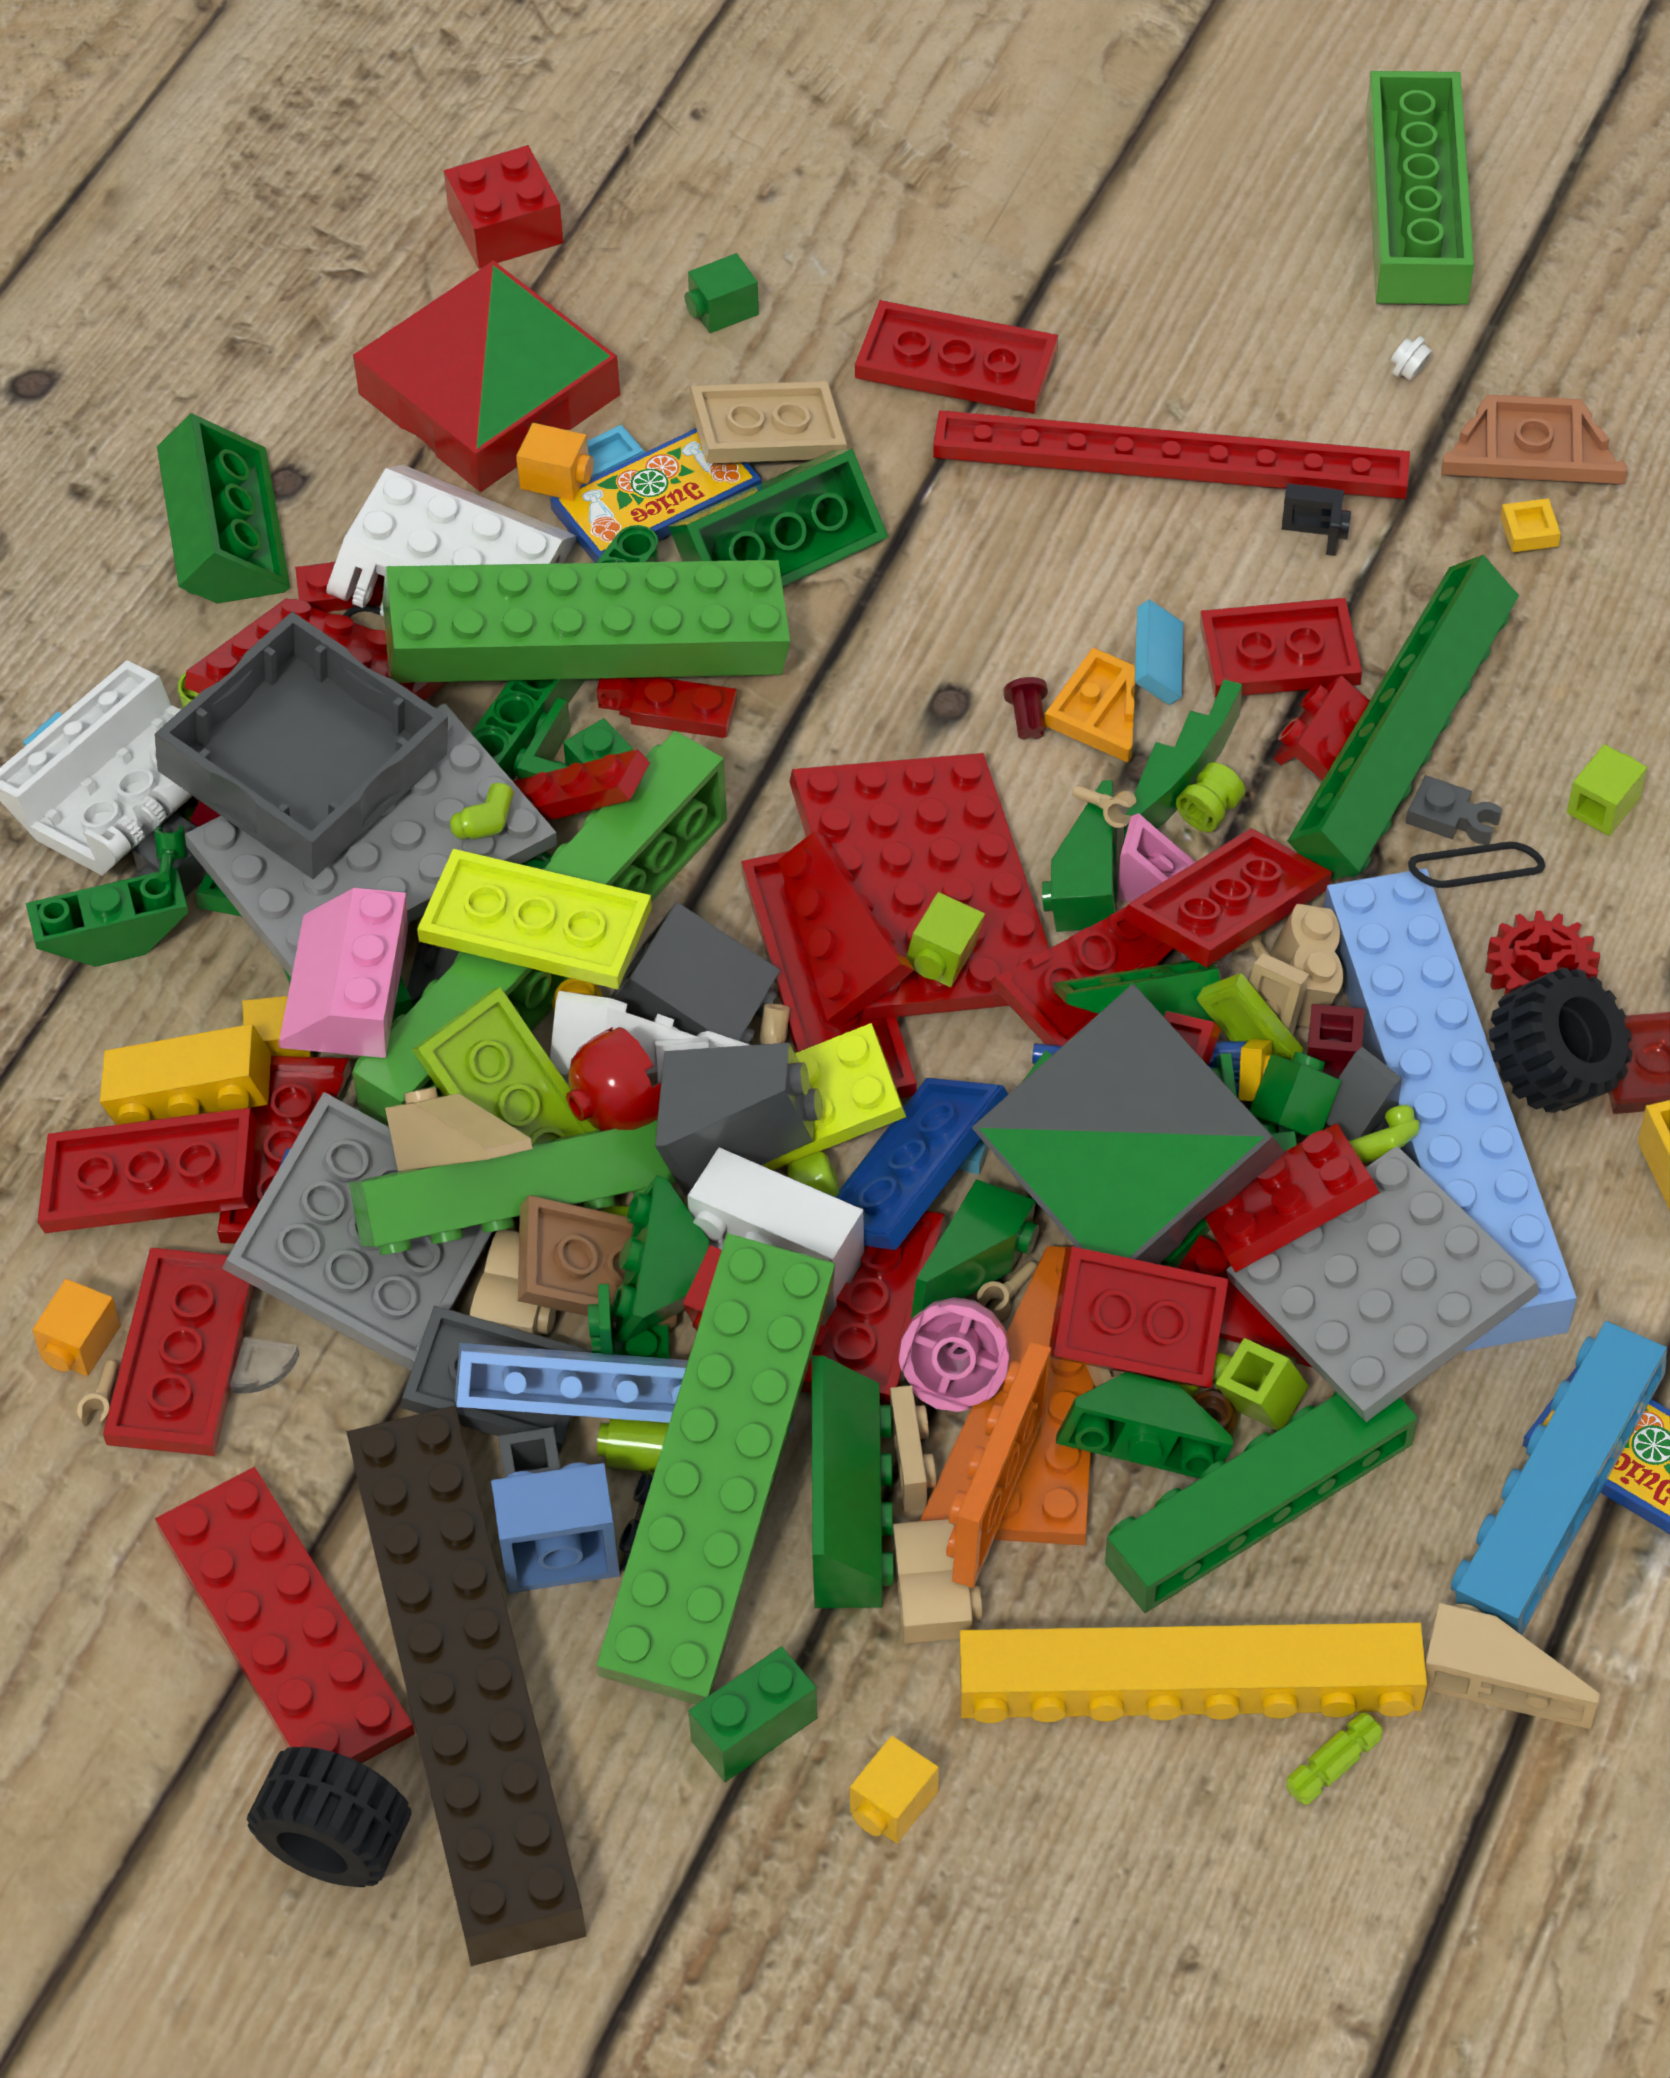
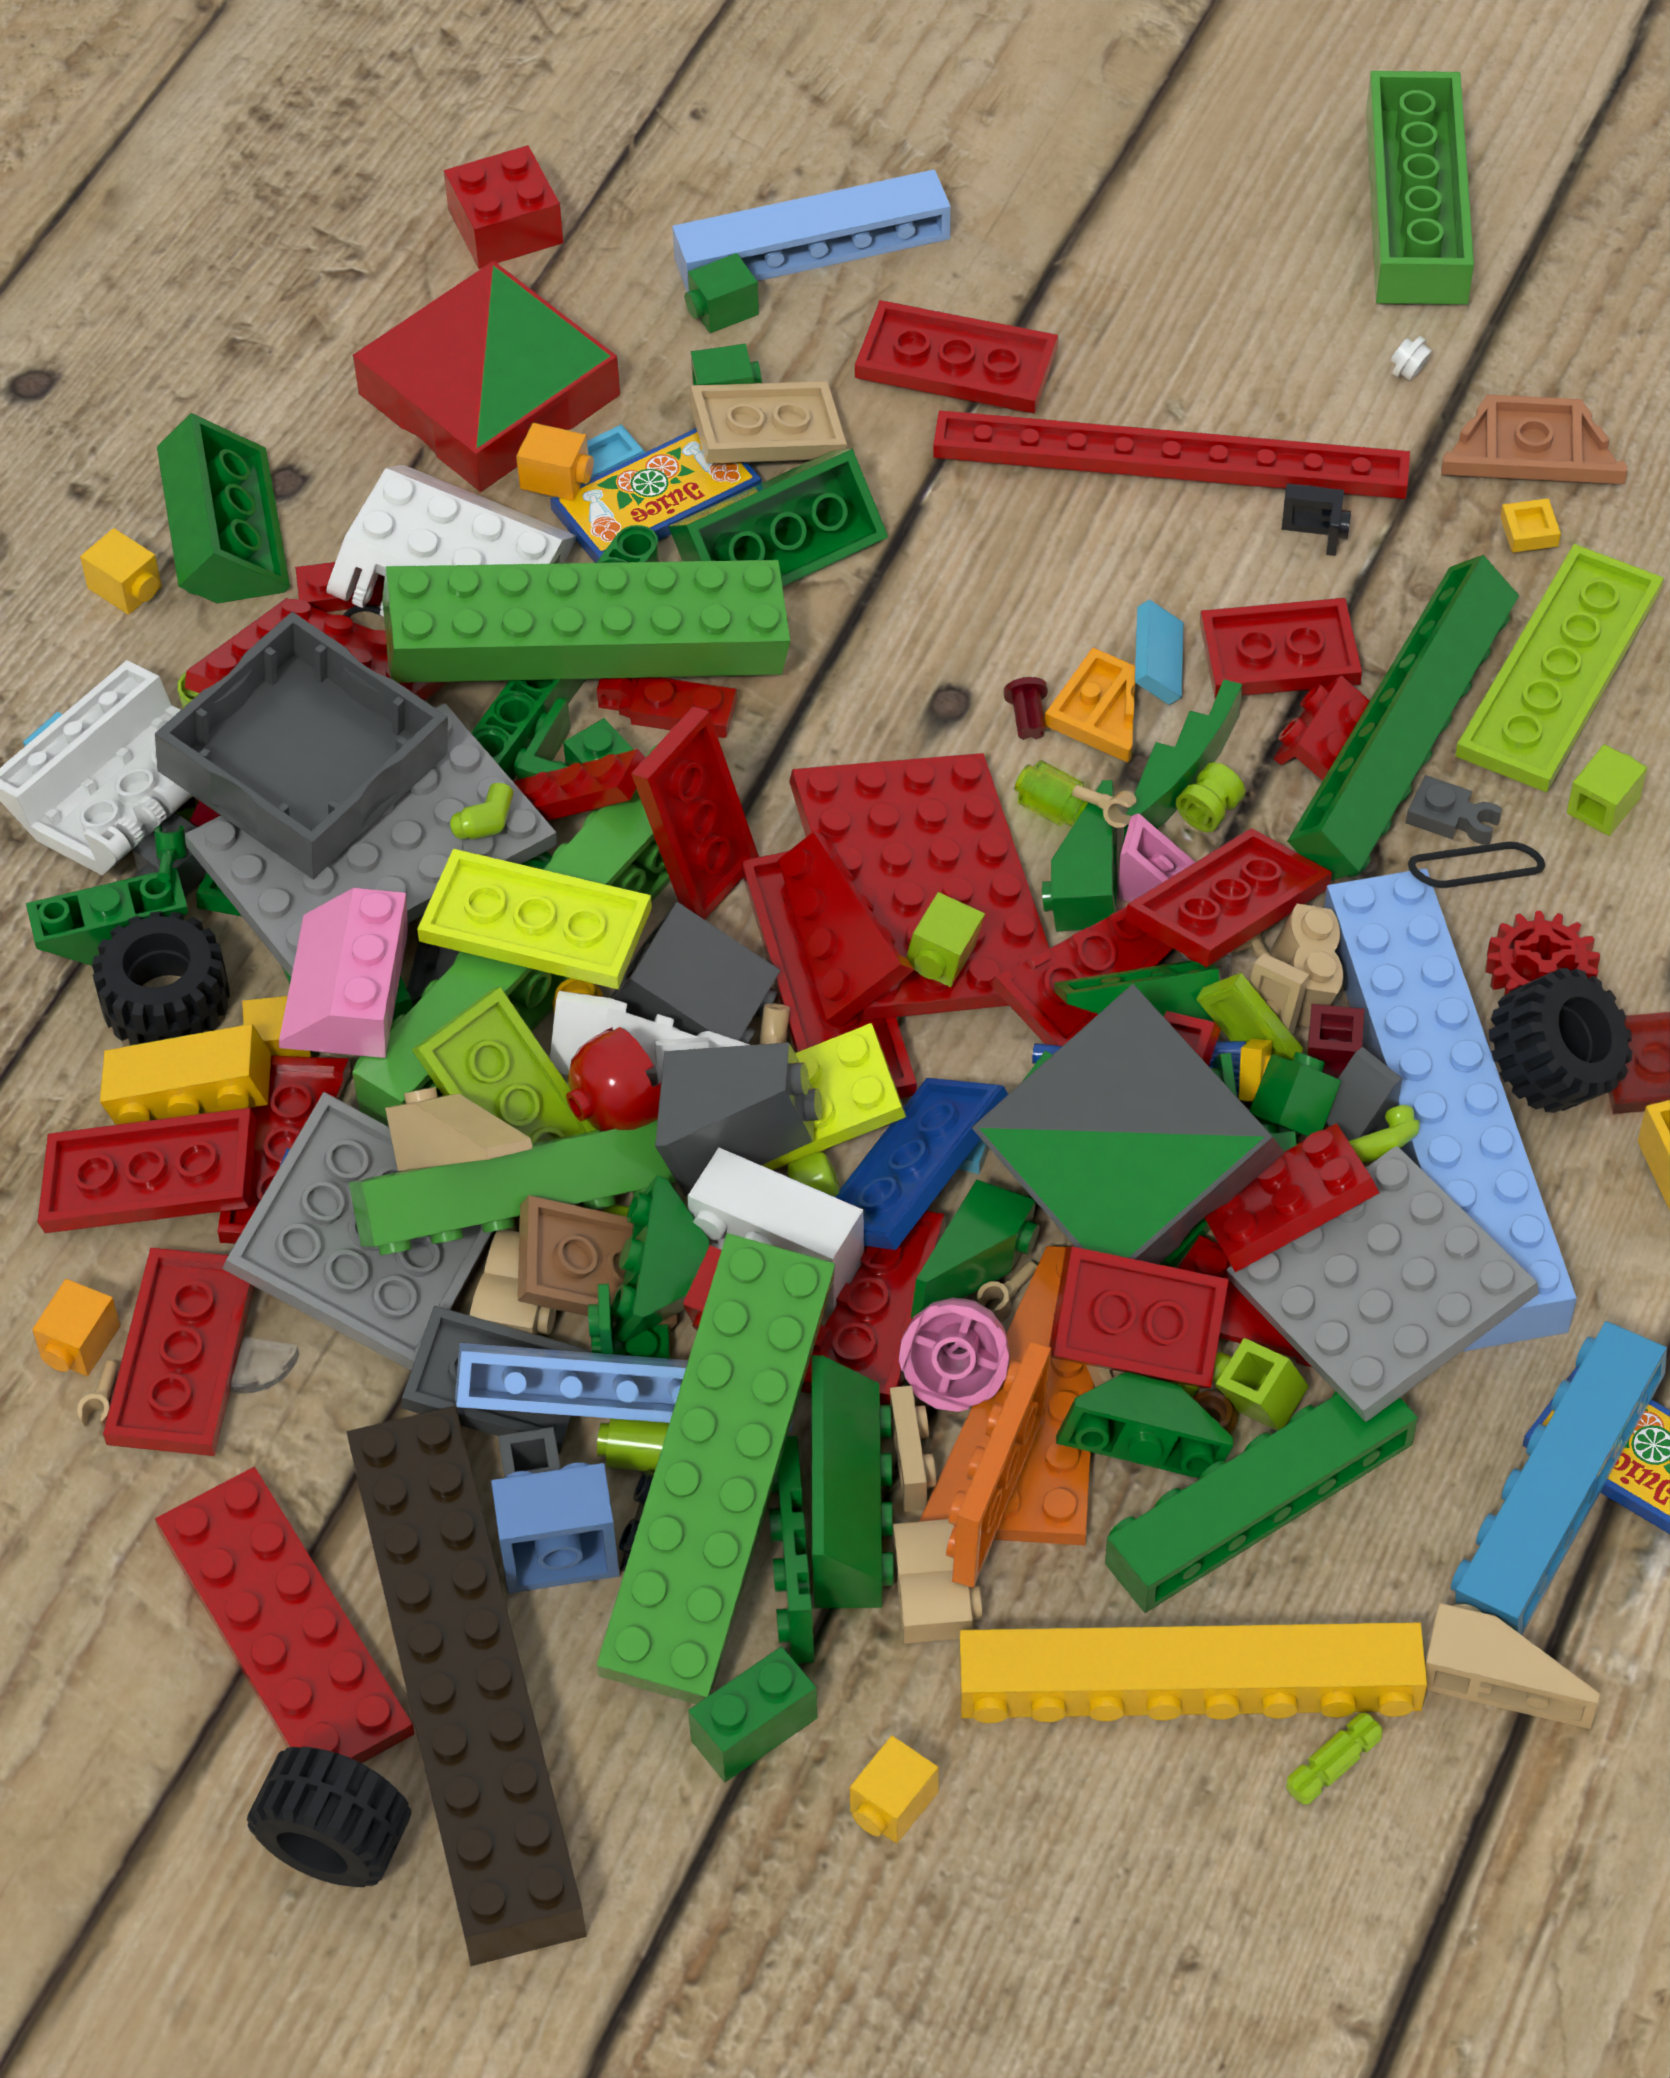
(121, 571): none -> yellow brick
(153, 950): none -> black tyre
(695, 813): none -> red plate
(724, 366): none -> green brick
(792, 1570): none -> green wing
(820, 228): none -> light blue brick
(1049, 793): none -> clear neon green brick
(1559, 668): none -> lime plate

